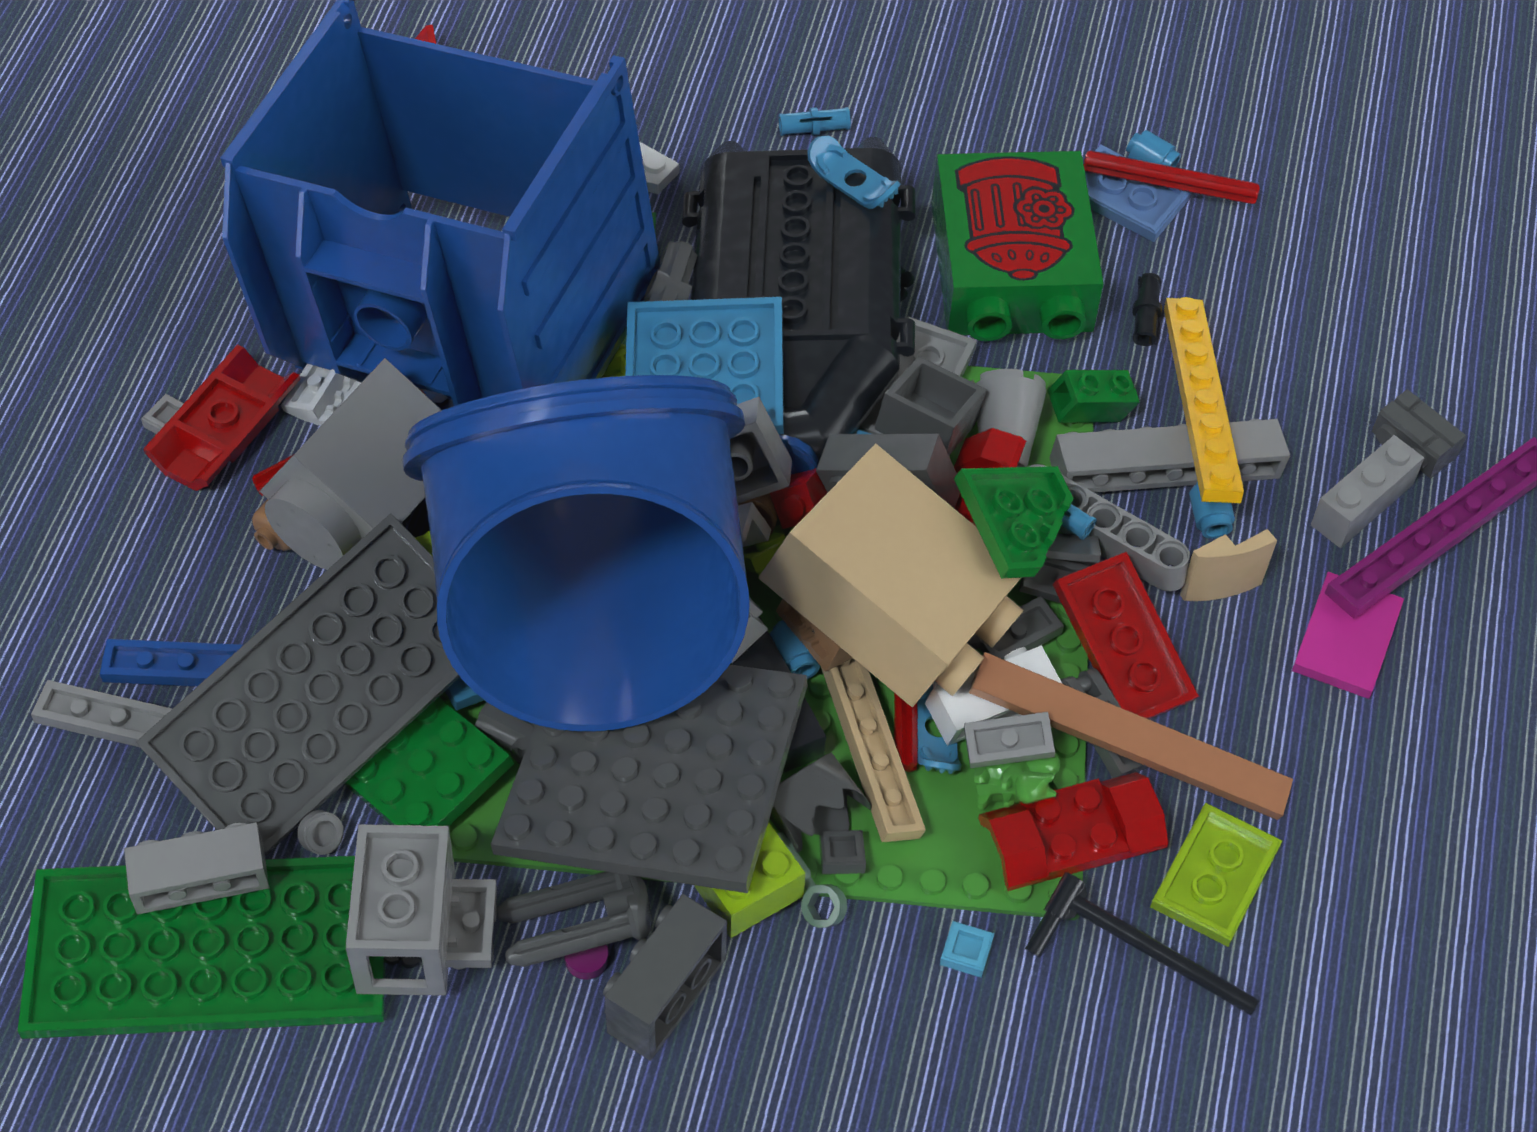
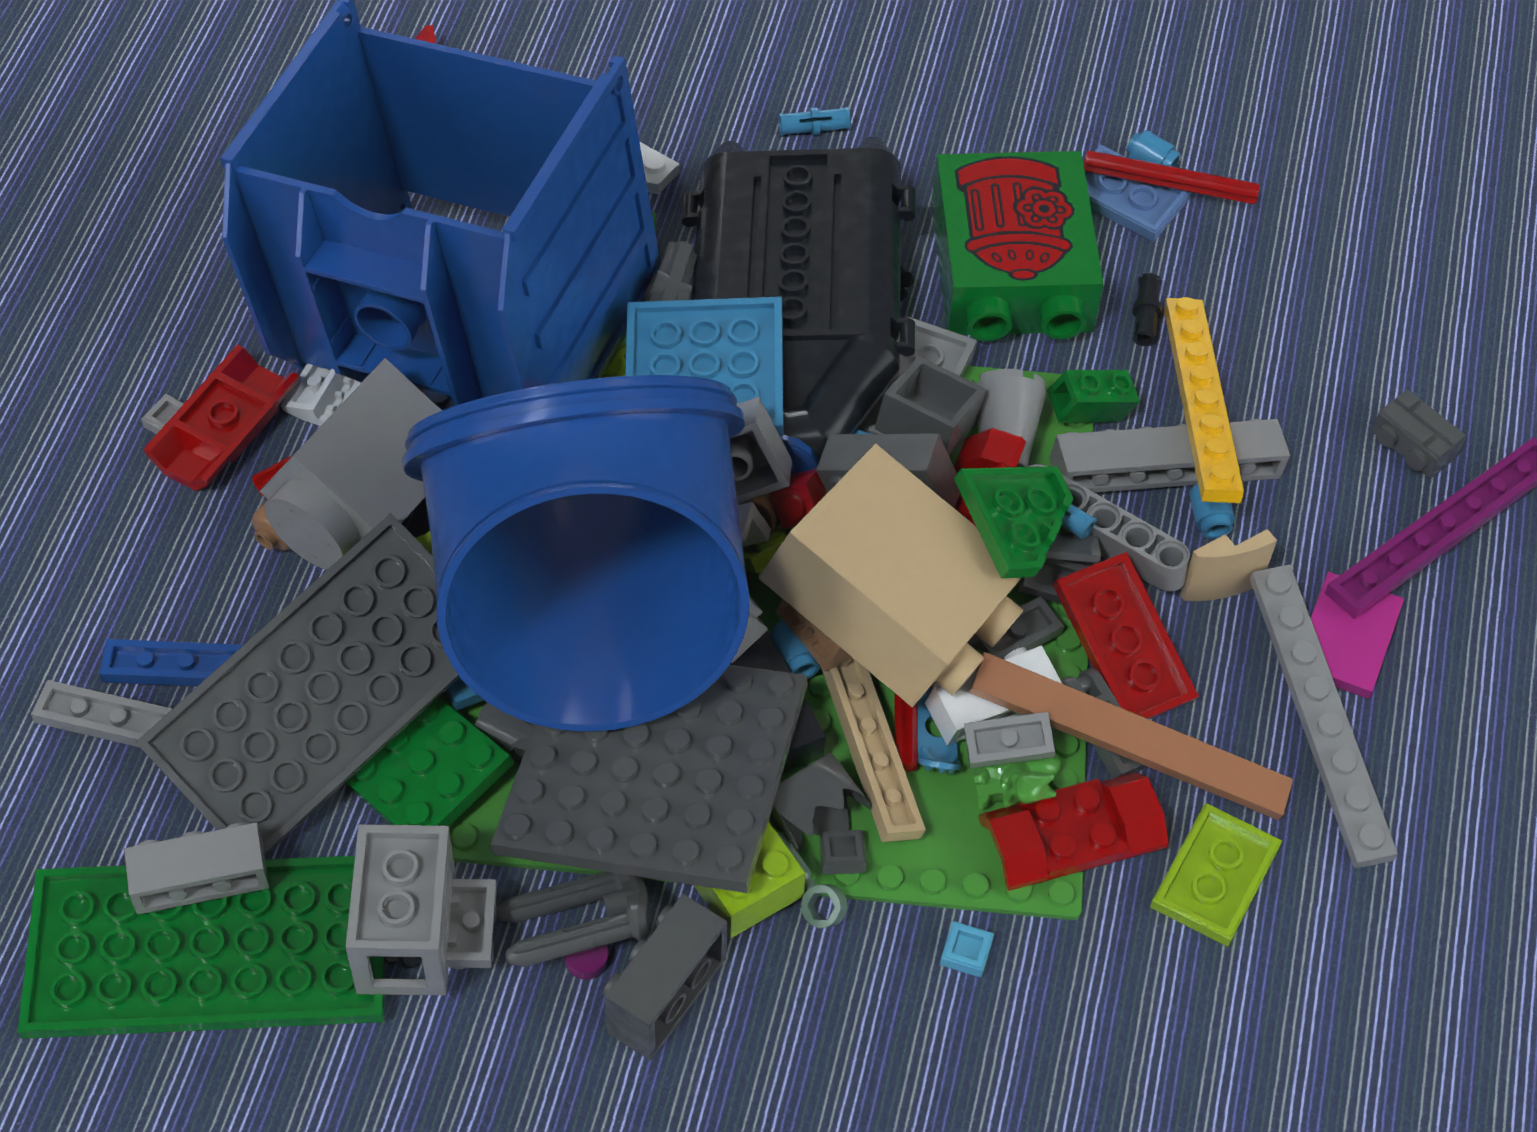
(320, 832): light grey tile -> none
(836, 164): dark azure piece -> none
(1070, 900): black bar -> none
(1323, 718): none -> light grey plate
(1367, 491): light grey brick -> none

